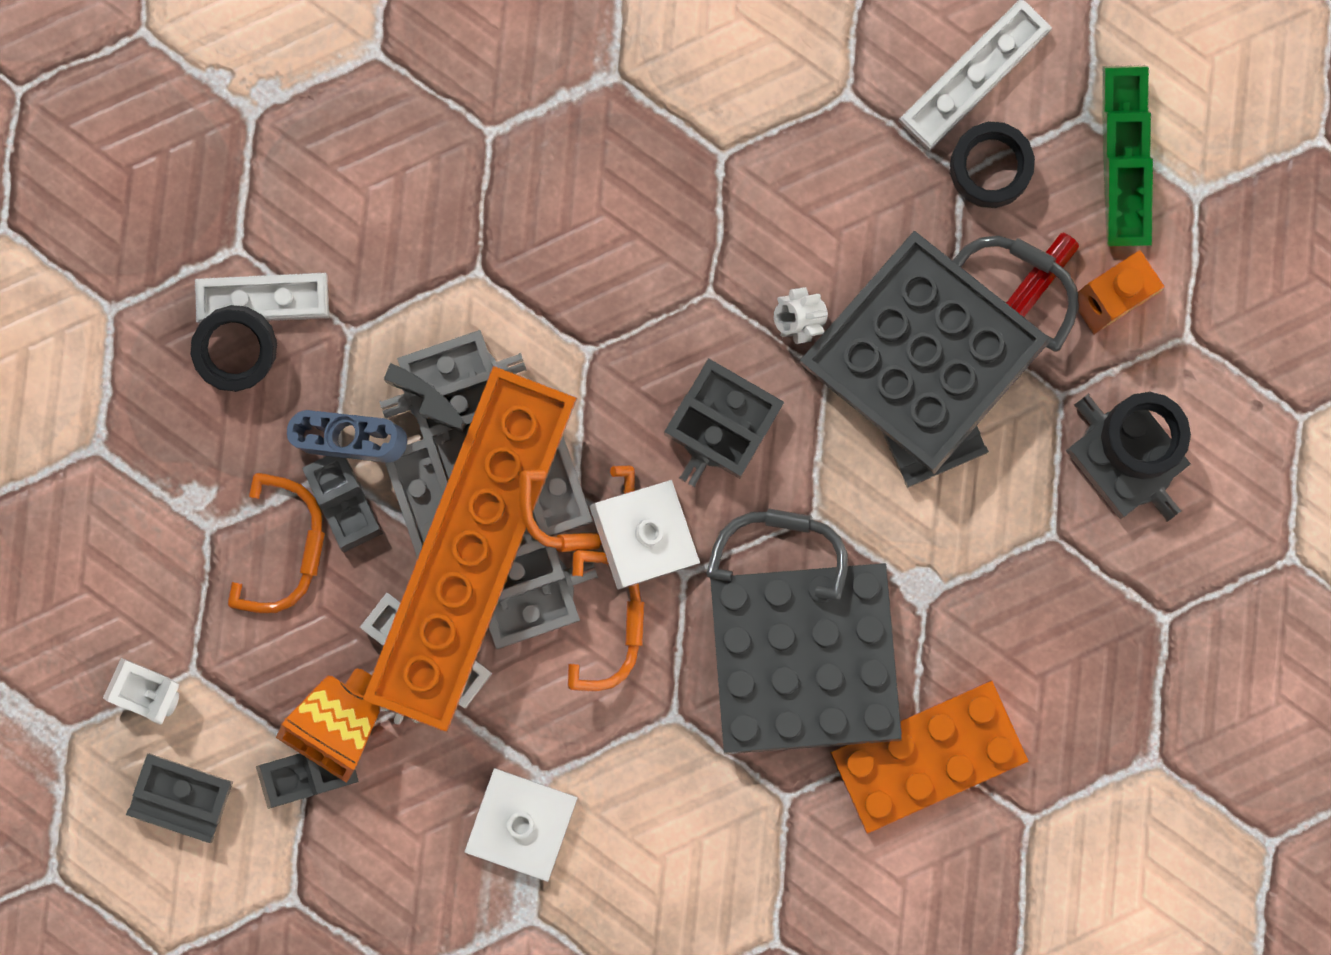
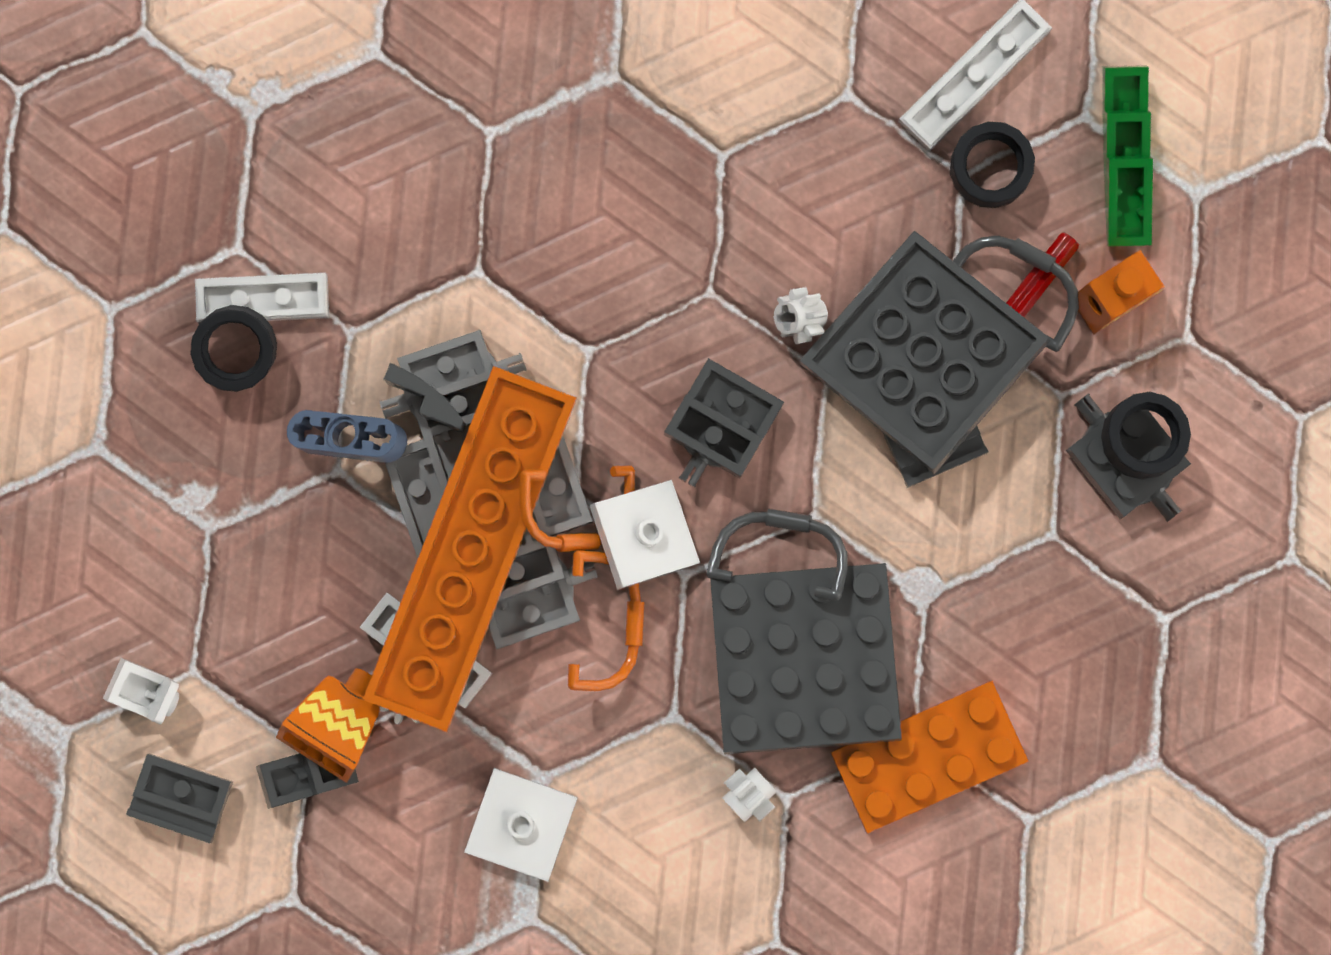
(311, 553): orange piece -> none
(342, 501): dark grey slope -> none
(749, 794): none -> white gear

